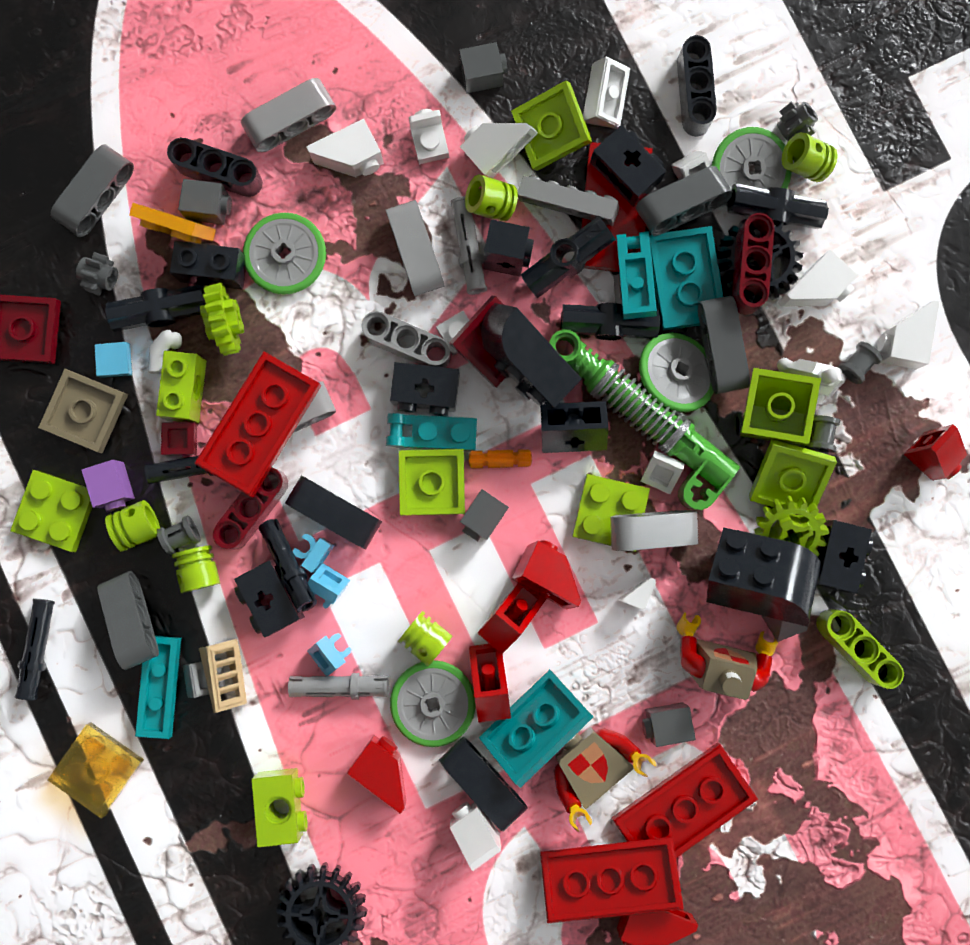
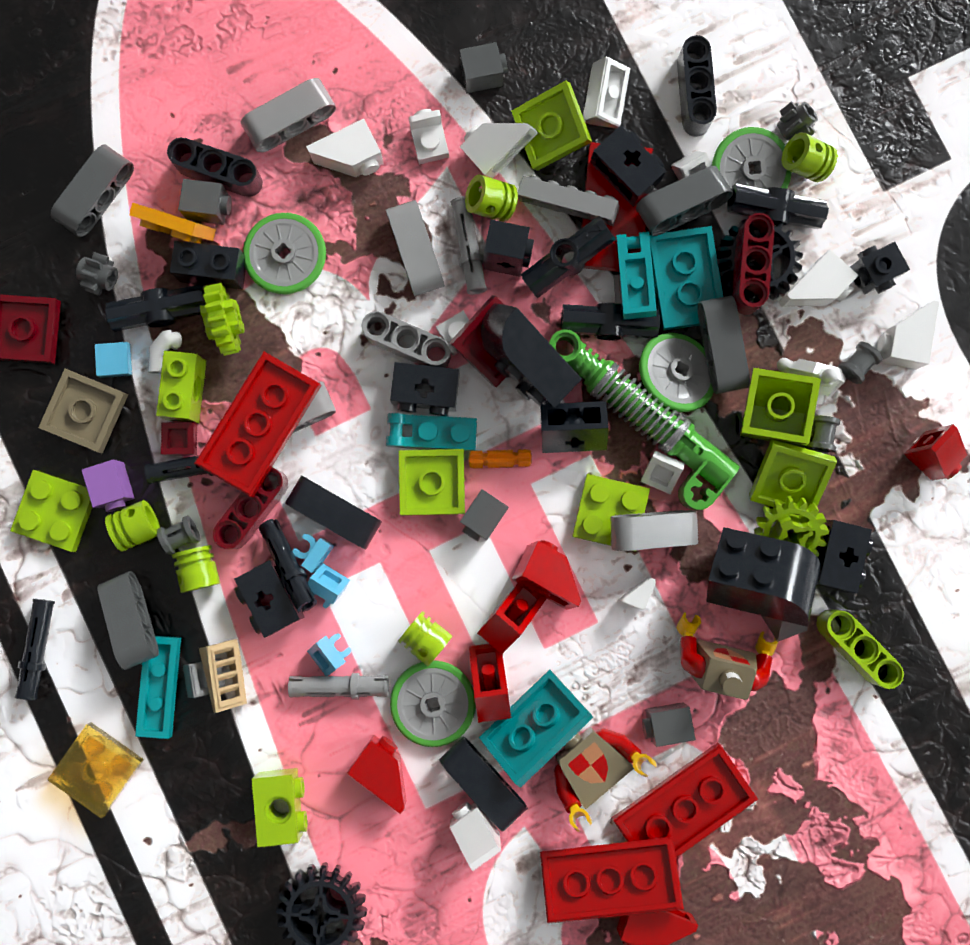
(879, 268): none -> black brick

